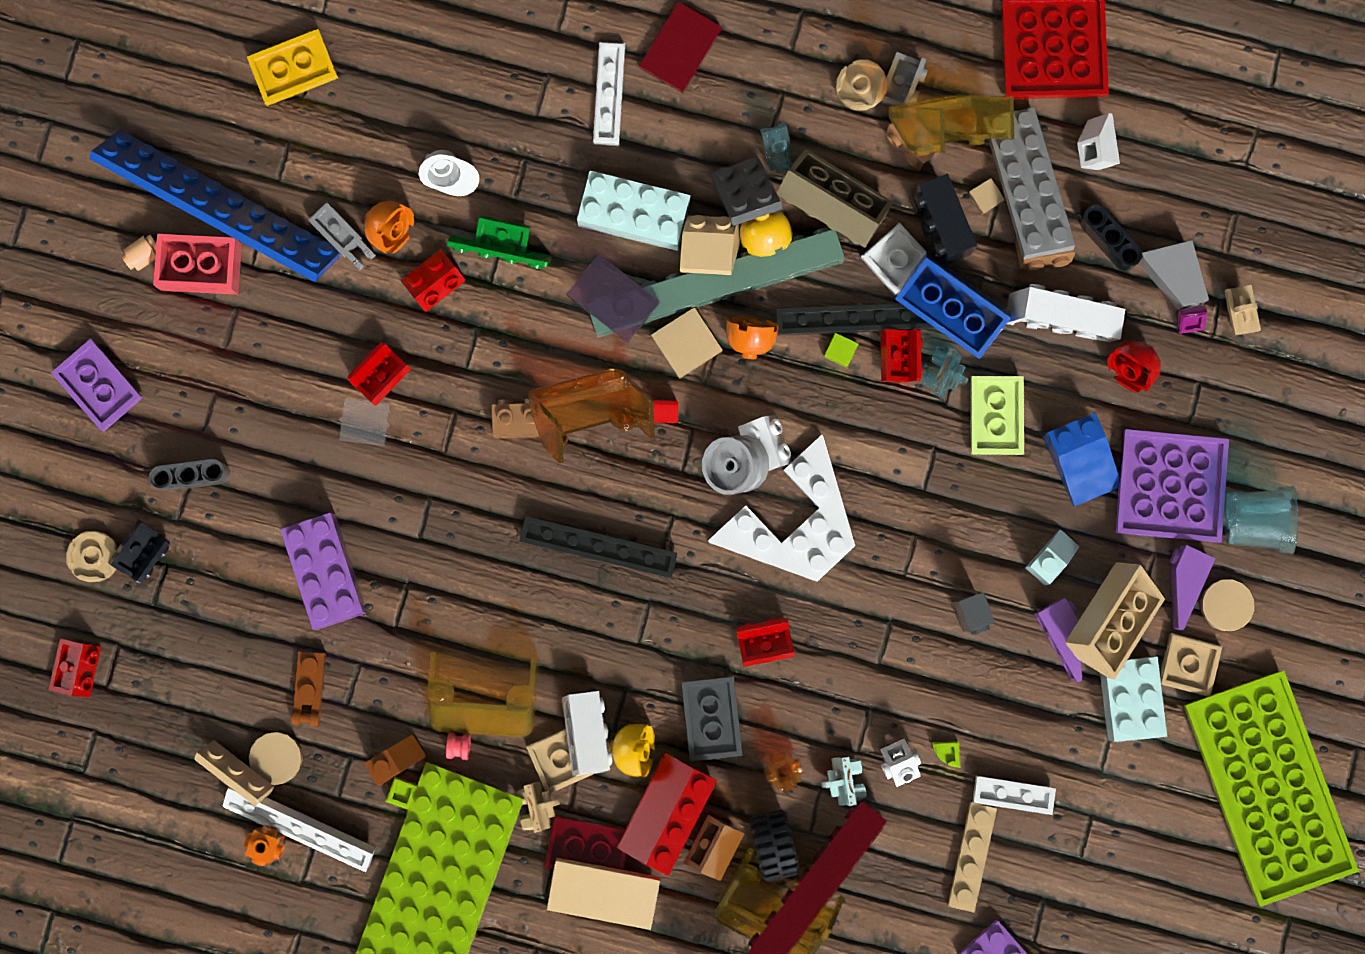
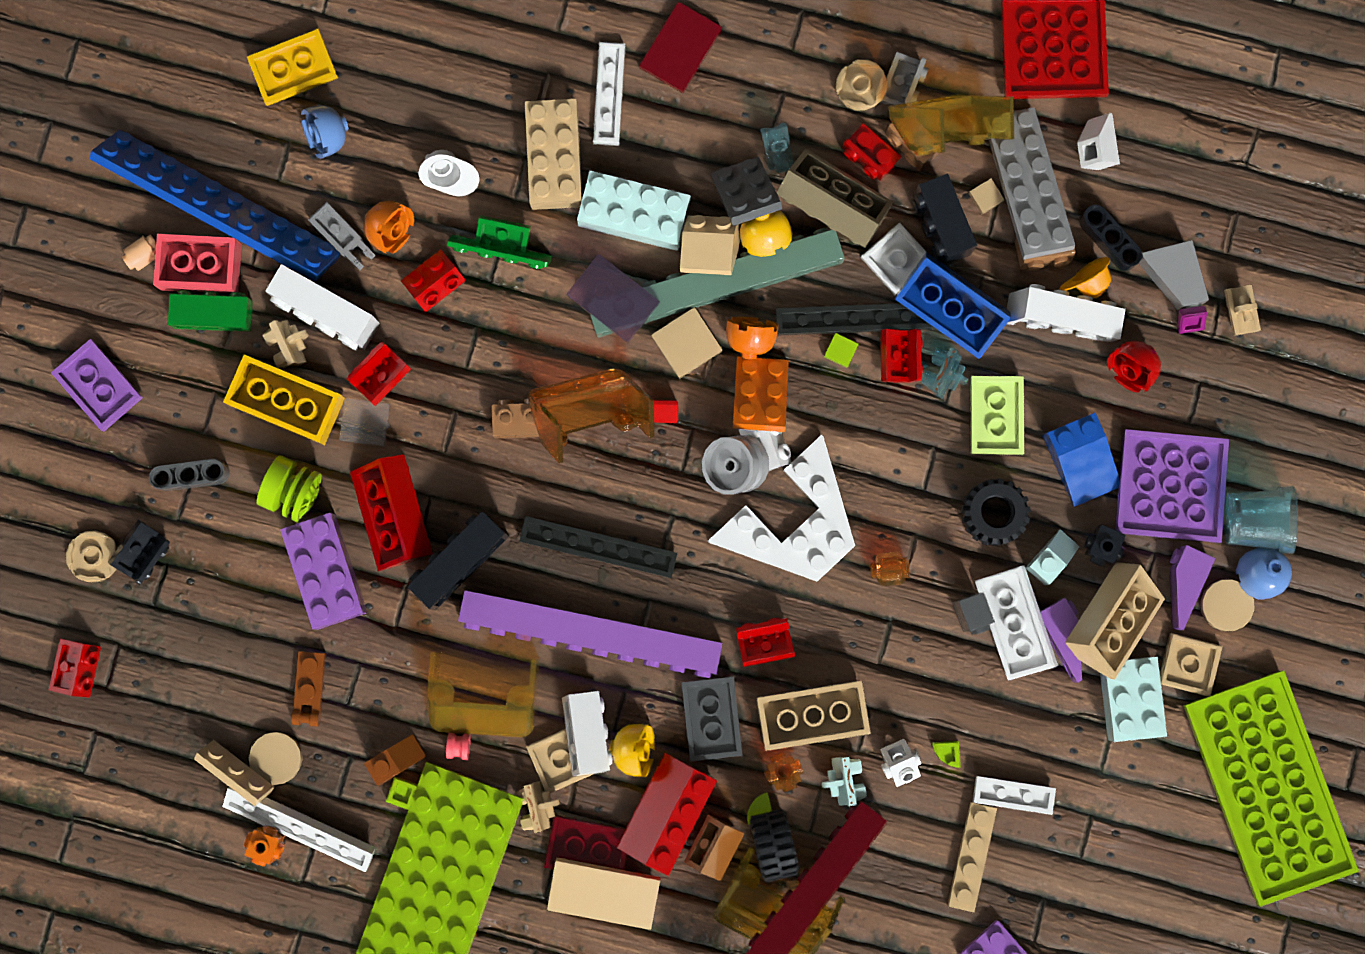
(210, 311): none -> green brick
(284, 399): none -> yellow brick
(289, 341): none -> tan hips
(294, 491): none -> lime wheel
(324, 129): none -> medium blue cylinder
(326, 309): none -> white brick
(391, 512): none -> red slope
(457, 561): none -> black brick
(553, 154): none -> tan brick
(590, 632): none -> medium lavender brick
(759, 806): none -> lime tile
(760, 394): none -> orange plate
(813, 715): none -> tan brick
(870, 152): none -> red bracket
(890, 569): none -> clear orange head
(1017, 508): none -> black tyre
(1017, 624): none -> white tile
(1091, 279): none -> light orange piece
(1111, 539): none -> black brick
(1264, 573): none -> medium blue cylinder

